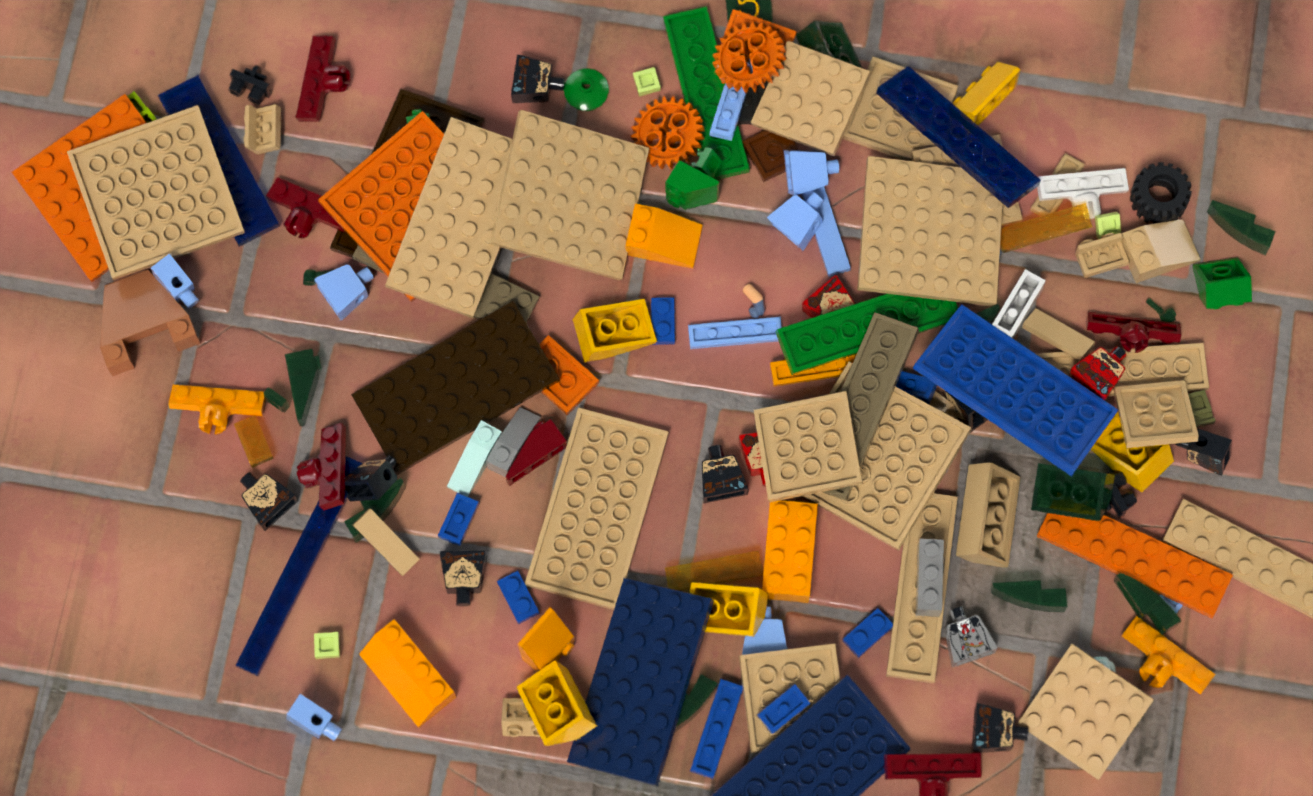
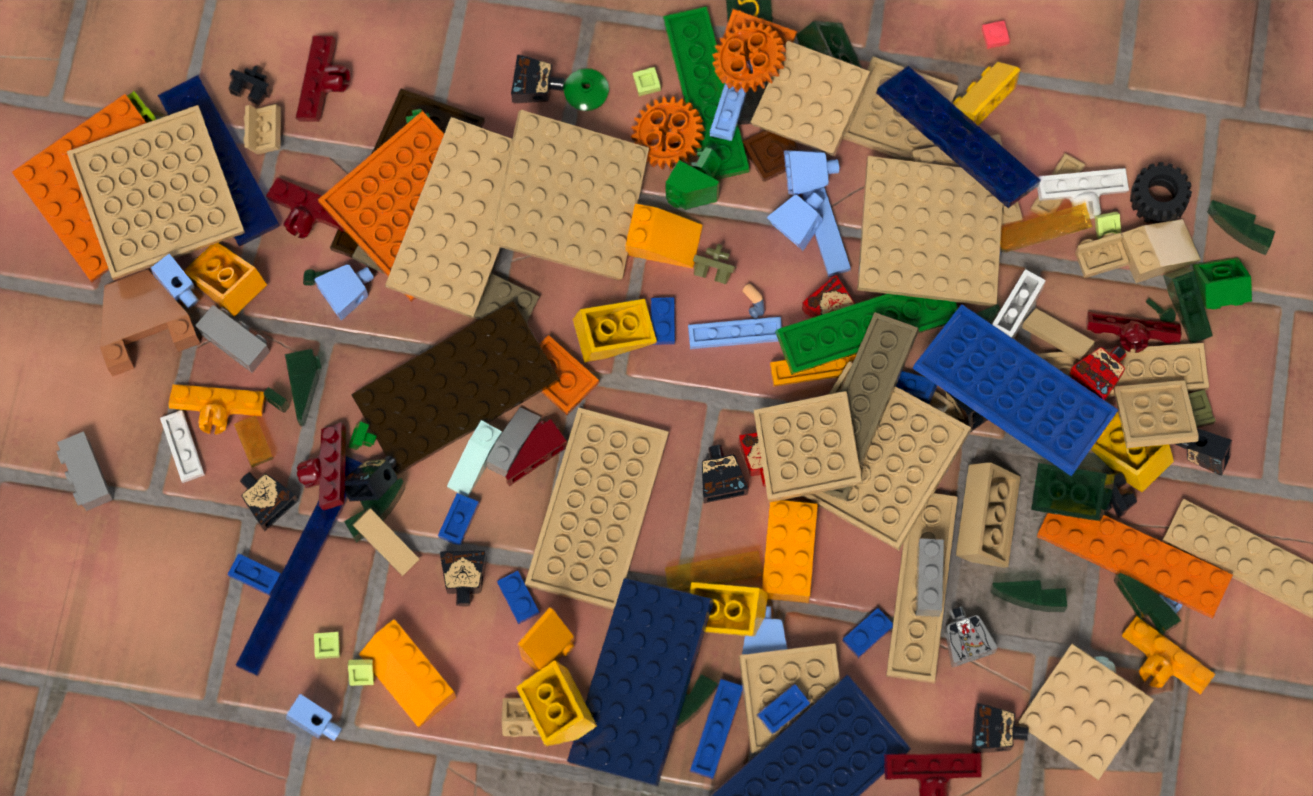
(83, 471): none -> light grey brick
(182, 446): none -> white tile
(225, 278): none -> light orange slope
(233, 338): none -> light grey brick
(254, 574): none -> blue plate
(360, 437): none -> green tile
(361, 672): none -> yellowish green plate
(724, 270): none -> olive hips
(995, 34): none -> coral plate
(1188, 304): none -> clear green slope

